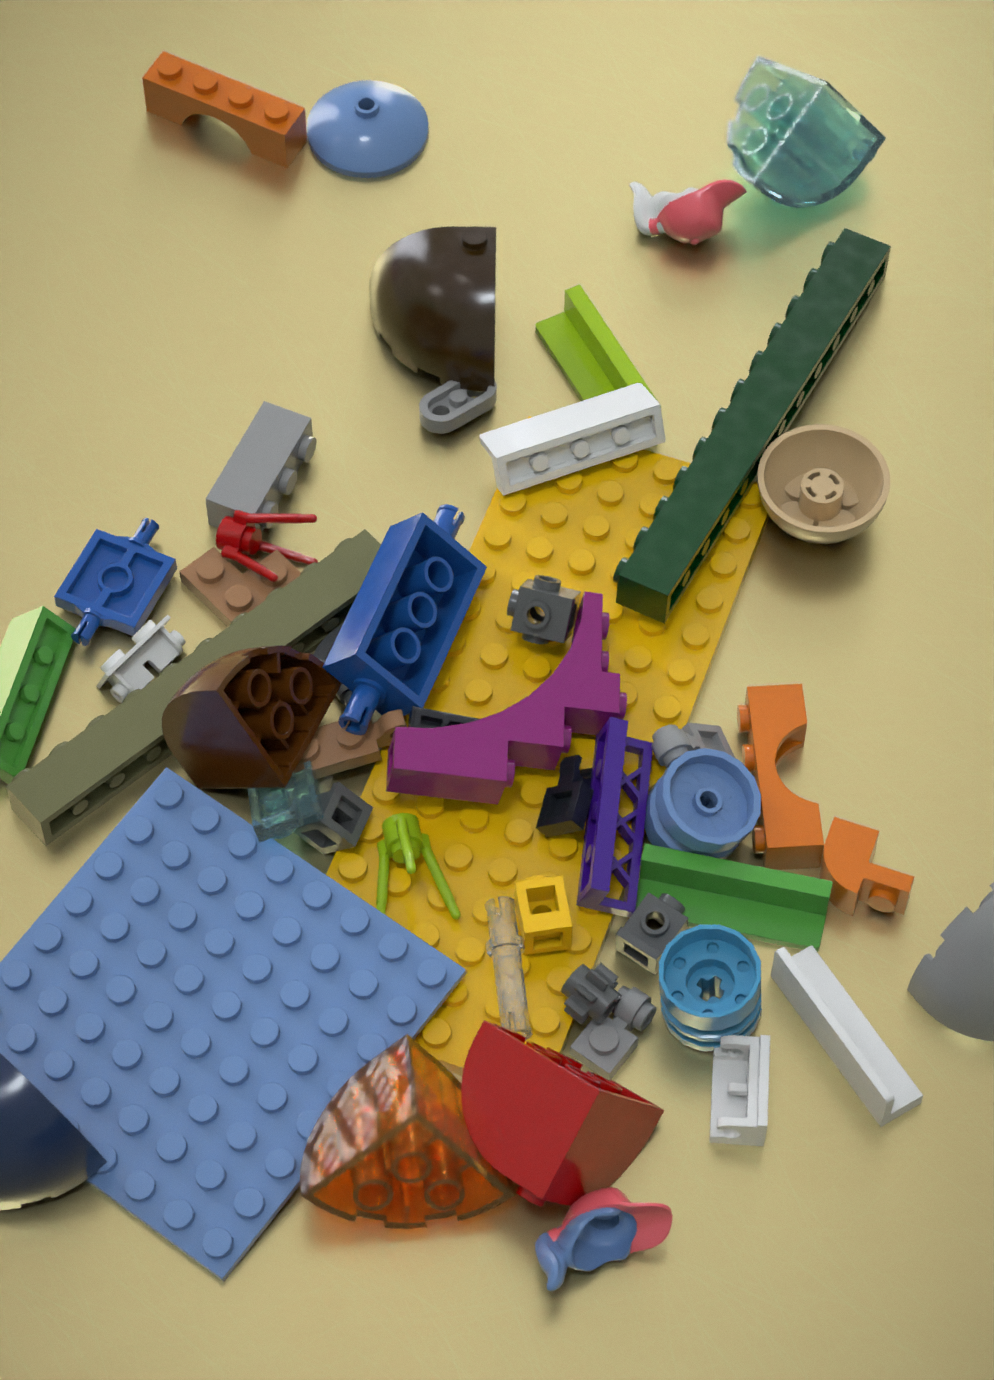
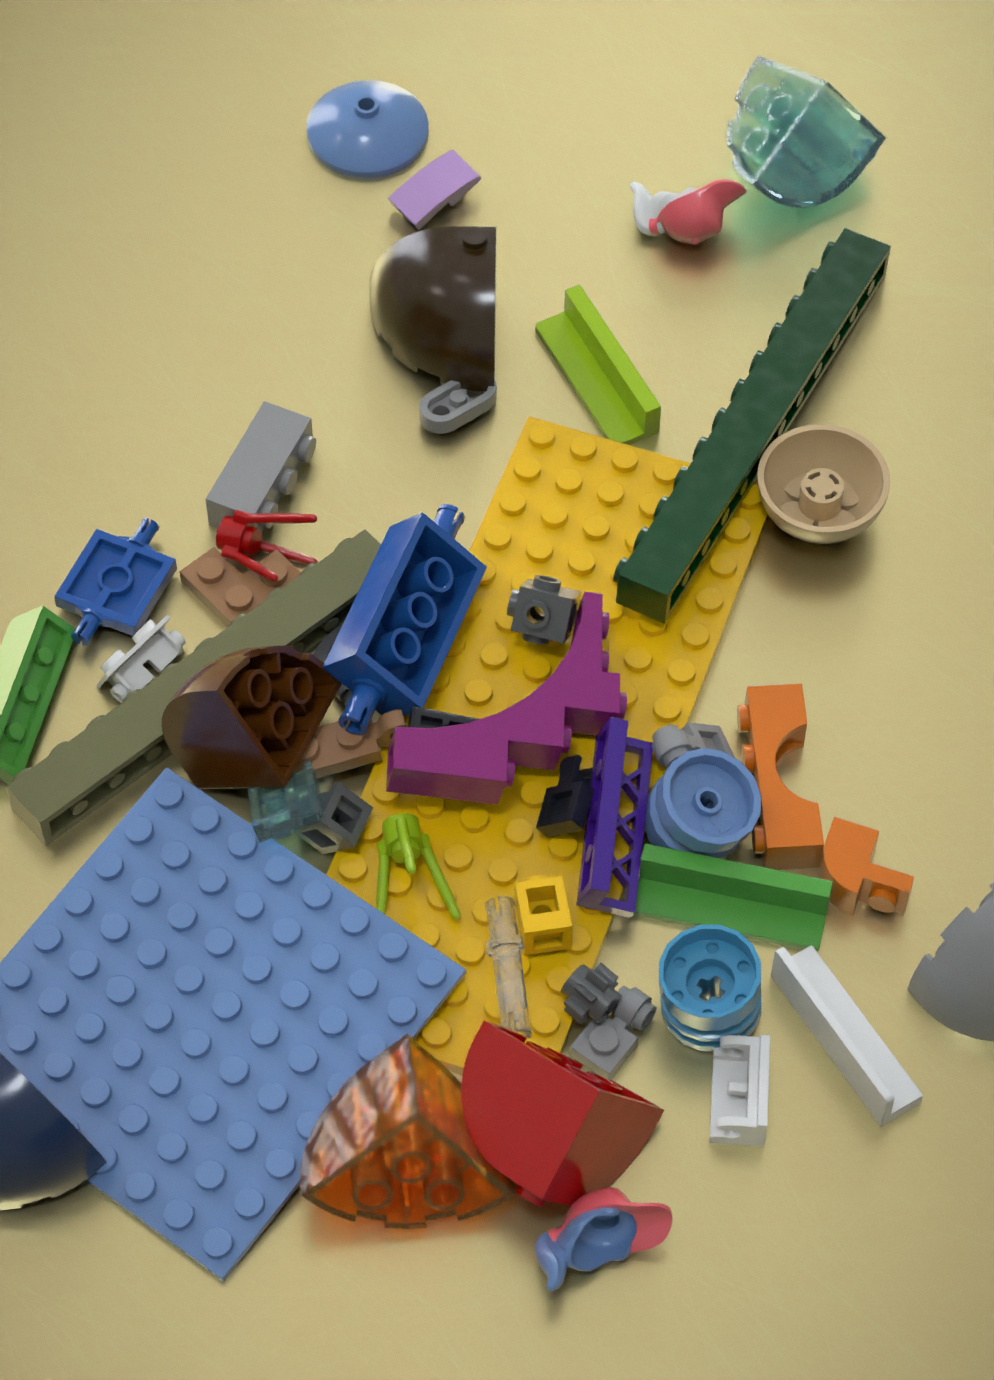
(266, 123): orange arch -> none
(433, 187): none -> lavender slope
(574, 437): white panel -> none
(645, 944): dark grey brick -> none

